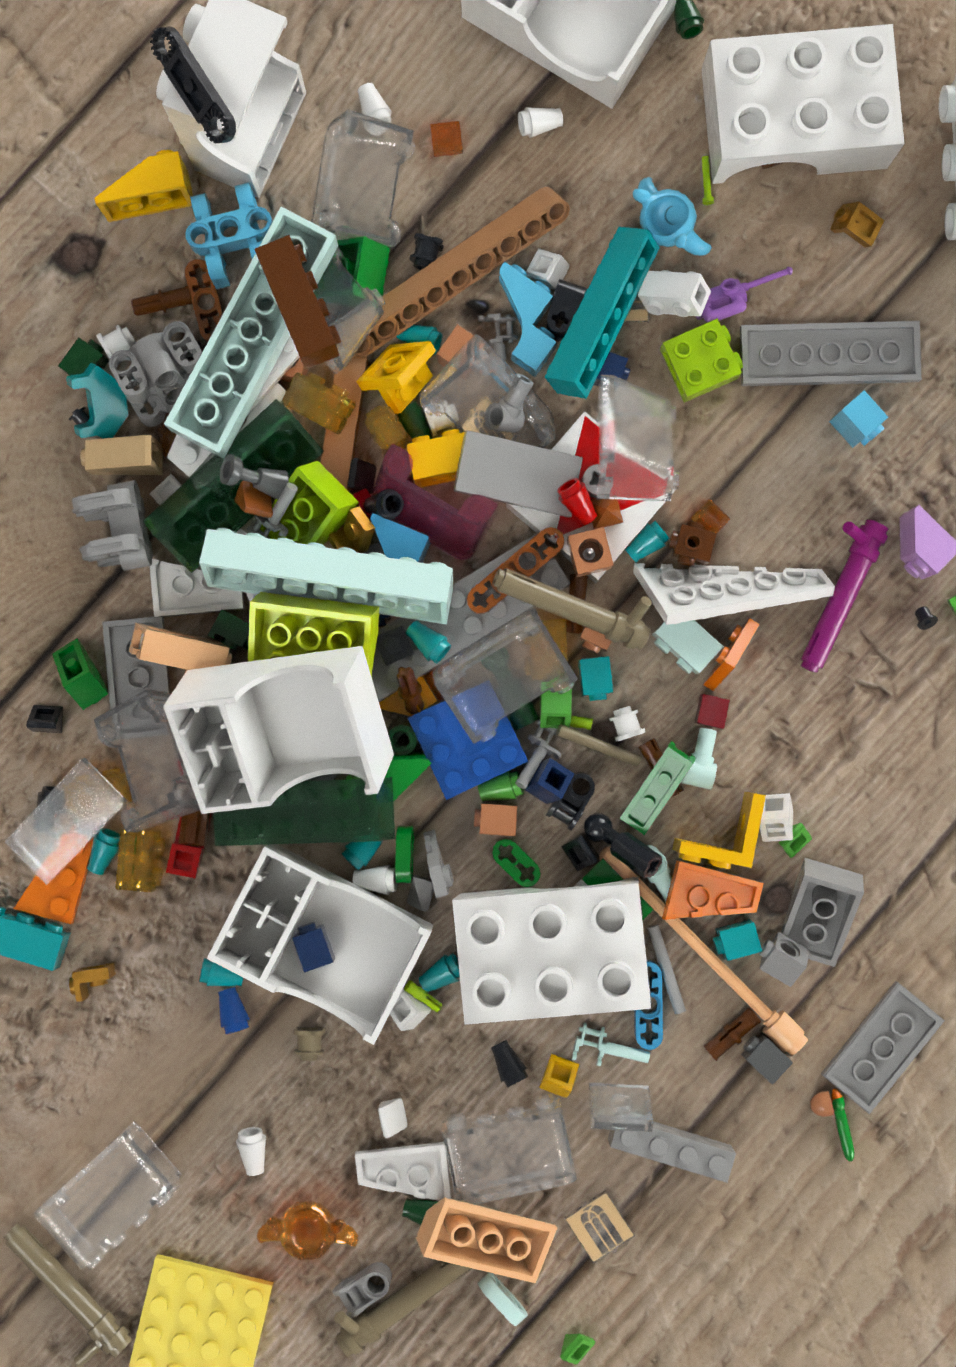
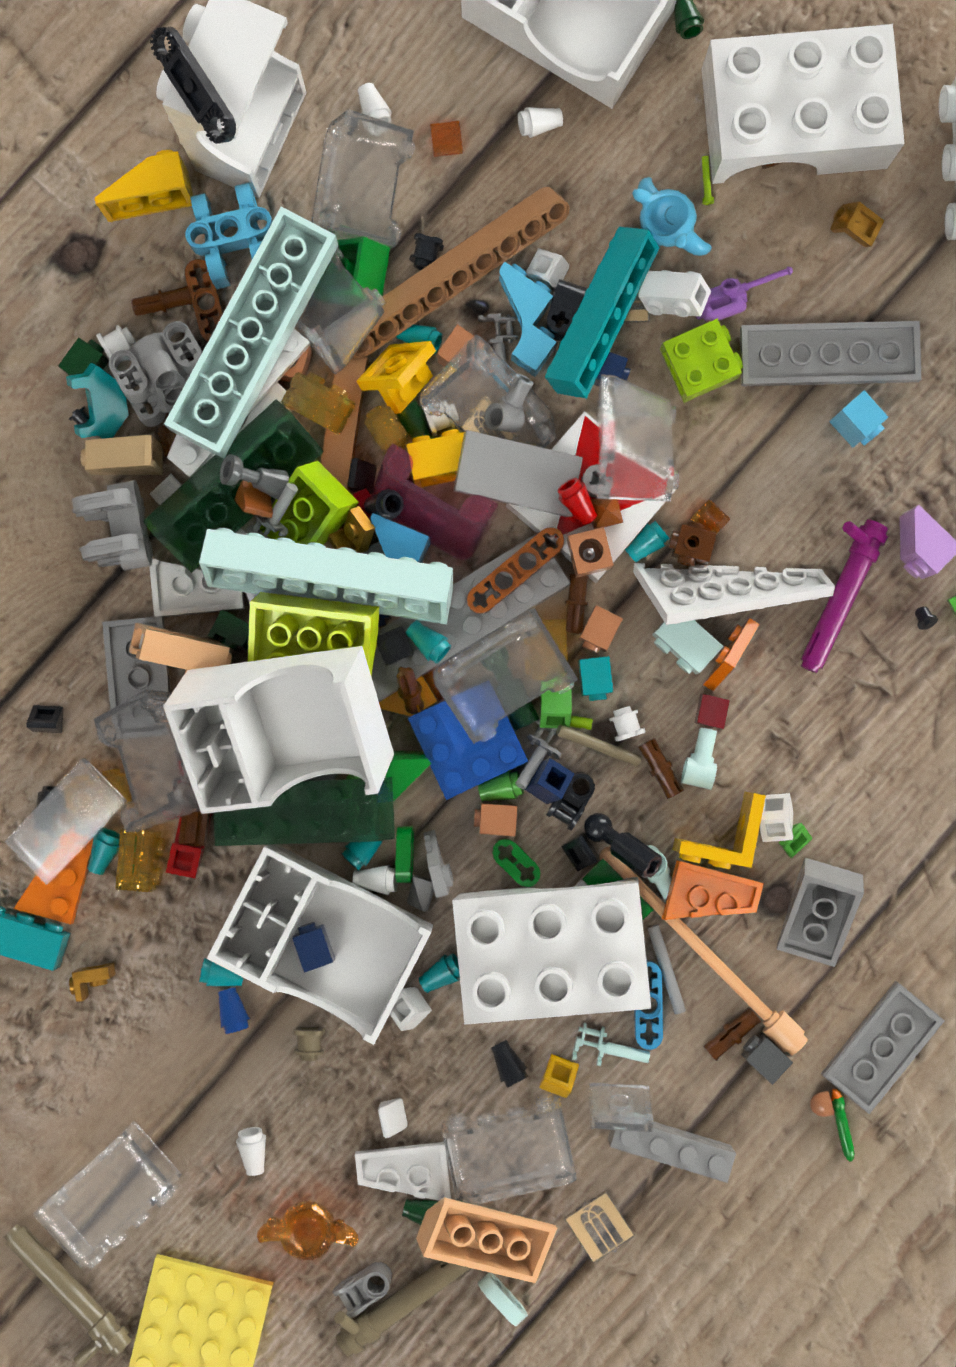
(79, 674): green slope -> none
(297, 302): reddish brown brick -> none
(395, 735): dark green cone -> none
(422, 996): lime pin -> none
(576, 1347): bright green slope -> none
(613, 625): dark tan cylinder -> none
(657, 788): container -> none
(737, 940): teal brick -> none
(783, 959): light grey brick -> none

